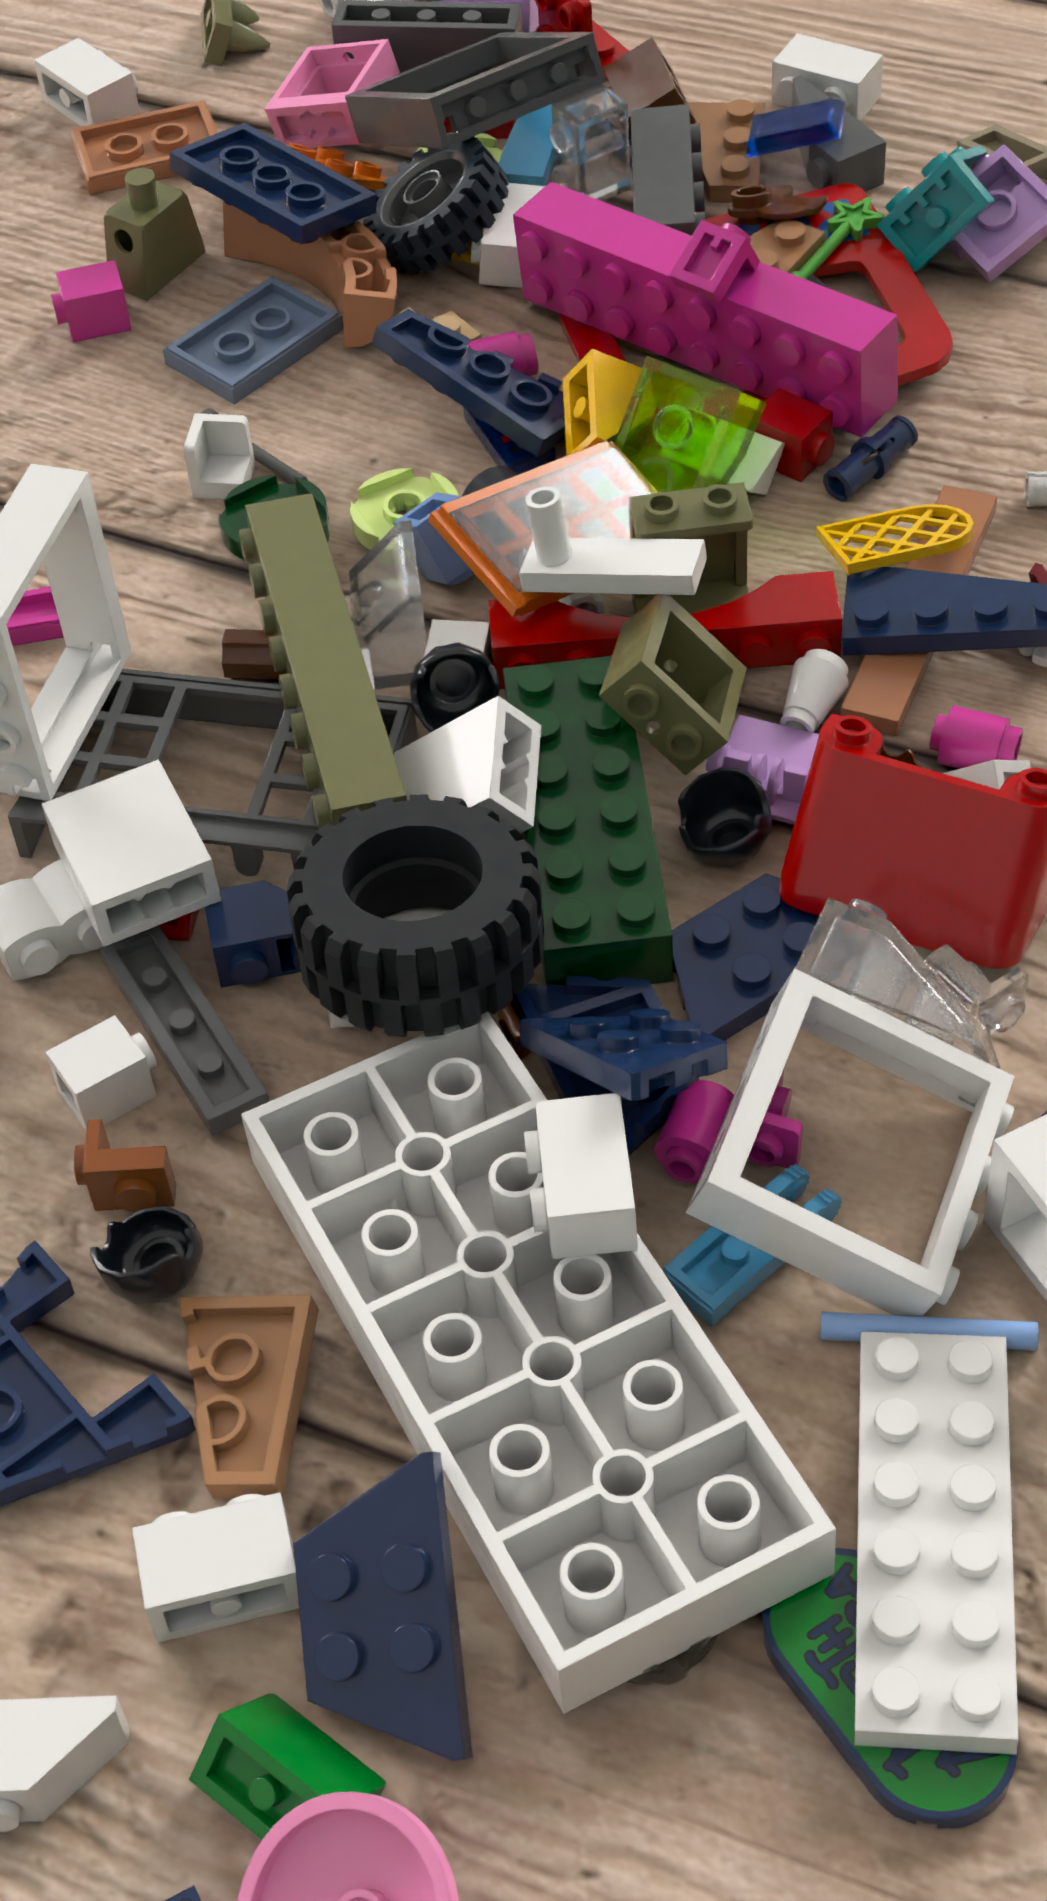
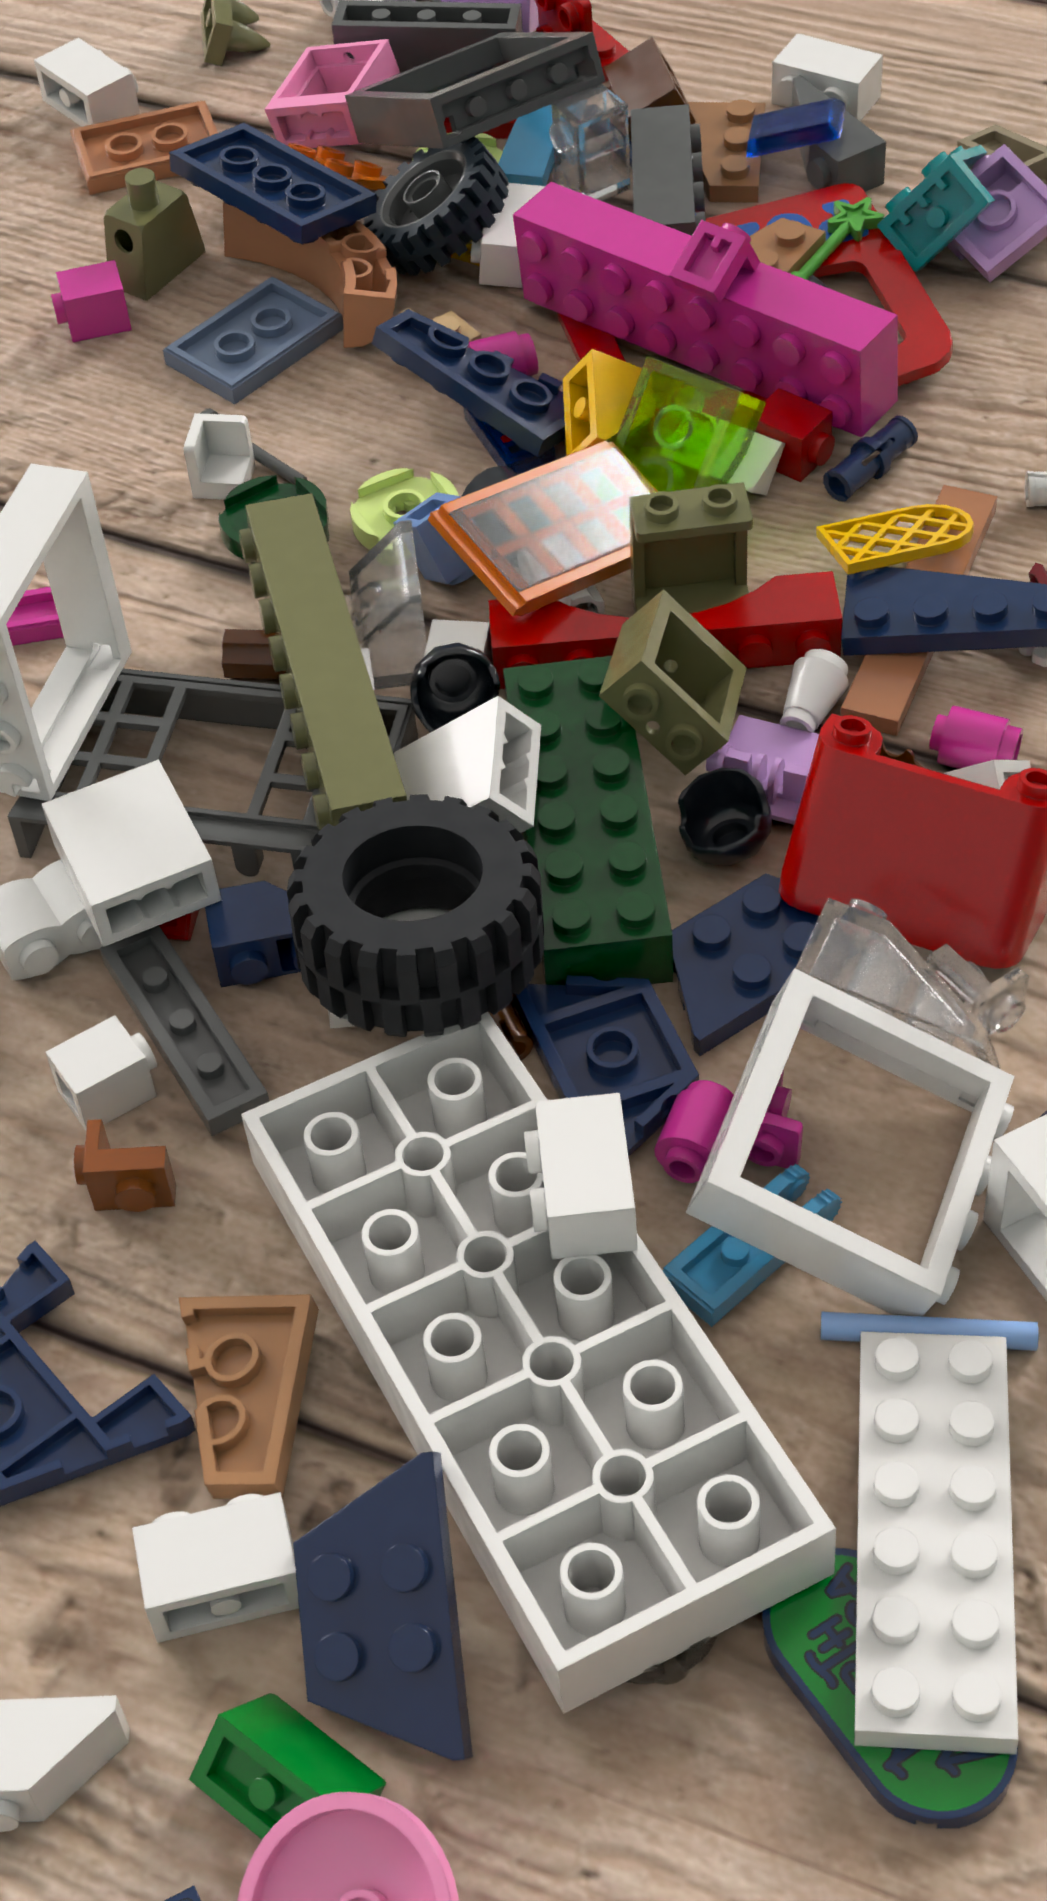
(149, 1255): black hair -> none
(603, 564): white piece -> none
(627, 1050): dark blue wing -> none
(760, 203): reddish brown plate -> none

